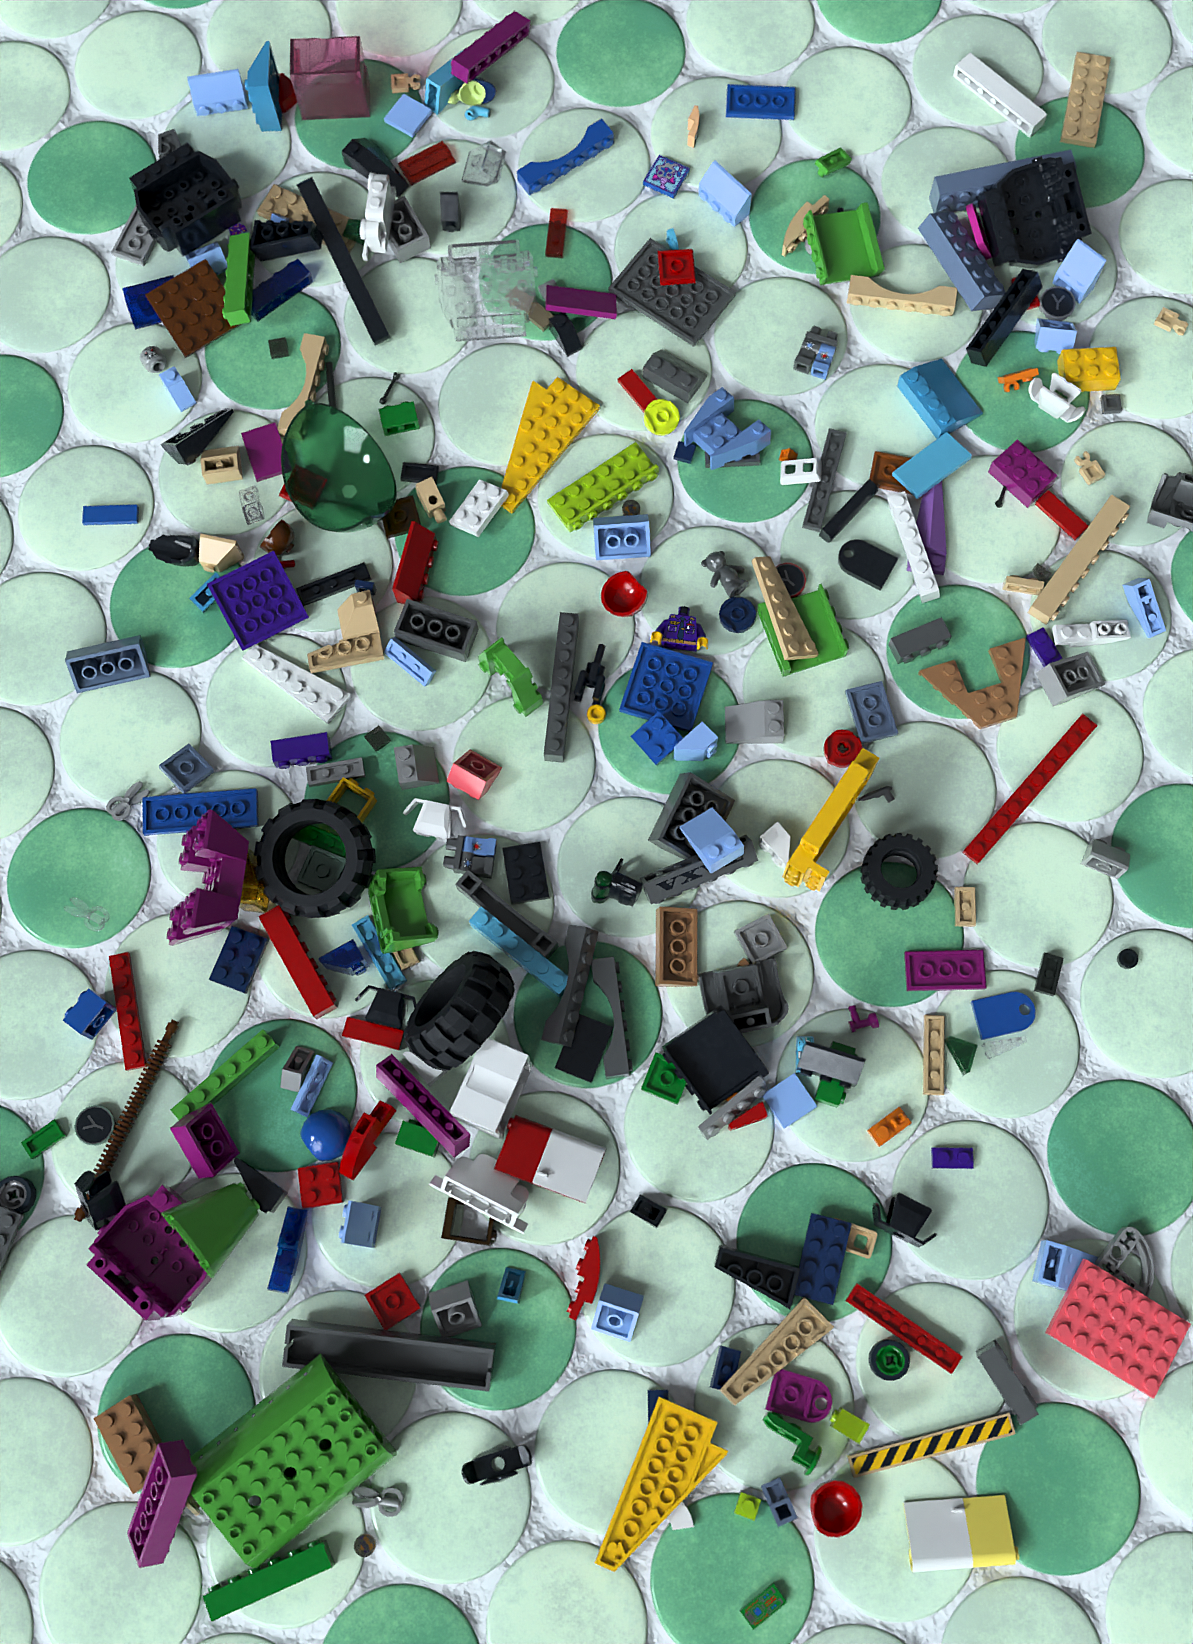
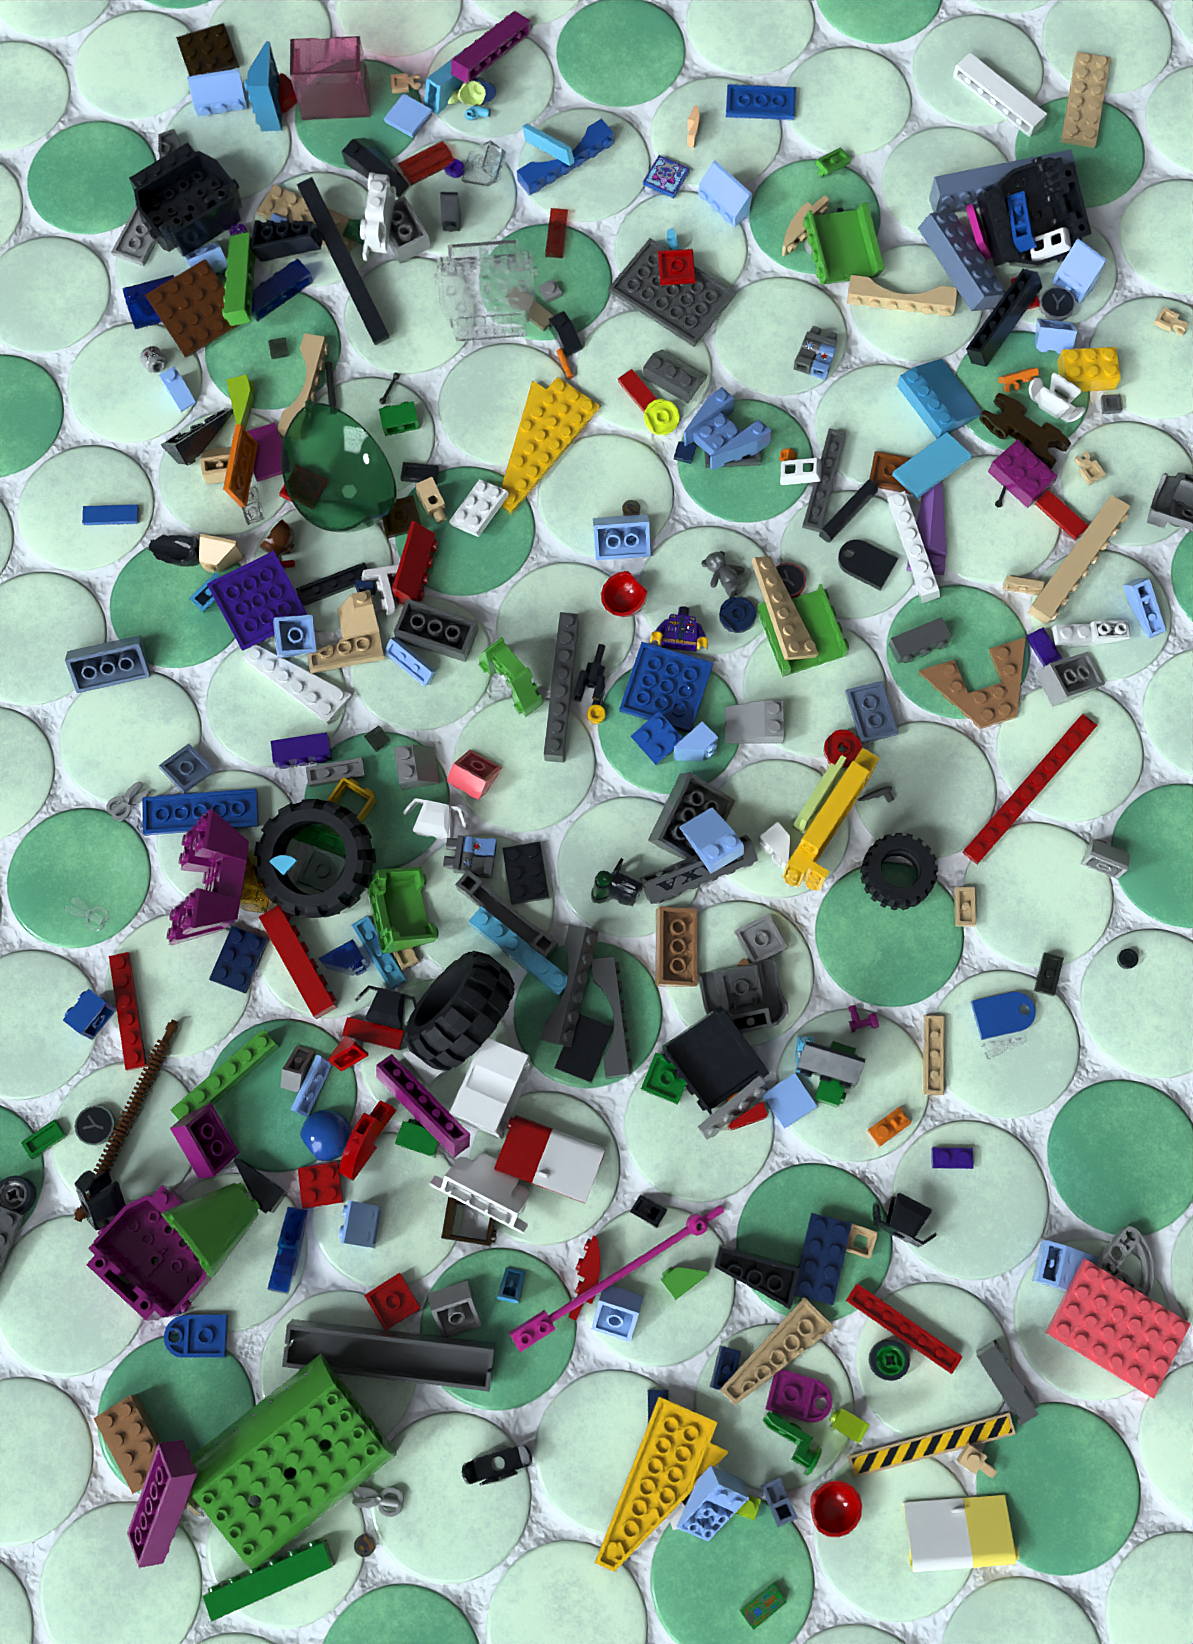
(199, 1336): none -> blue tile
(207, 51): none -> dark brown plate
(240, 466): none -> orange tile
(241, 397): none -> lime slope
(283, 863): none -> medium azure tile
(294, 636): none -> light blue slope
(347, 1054): none -> red slope
(382, 575): none -> white bracket
(455, 169): none -> dark purple tile
(542, 1323): none -> dark pink bar
(548, 144): none -> medium azure tile
(563, 359): none -> orange wheel
(581, 302): magenta tile -> none
(603, 487): lime bracket -> none
(681, 1280): none -> bright green slope
(712, 1503): none -> light blue slope
(820, 796): none -> yellowish green fence
(945, 970): magenta tile -> none
(962, 1053): clear green slope -> none
(974, 1459): none -> tan plate
(1018, 426): none -> dark brown piece
(1021, 222): none -> blue slope
(1041, 573): clear smoke tile -> none
(1051, 250): none -> white piece

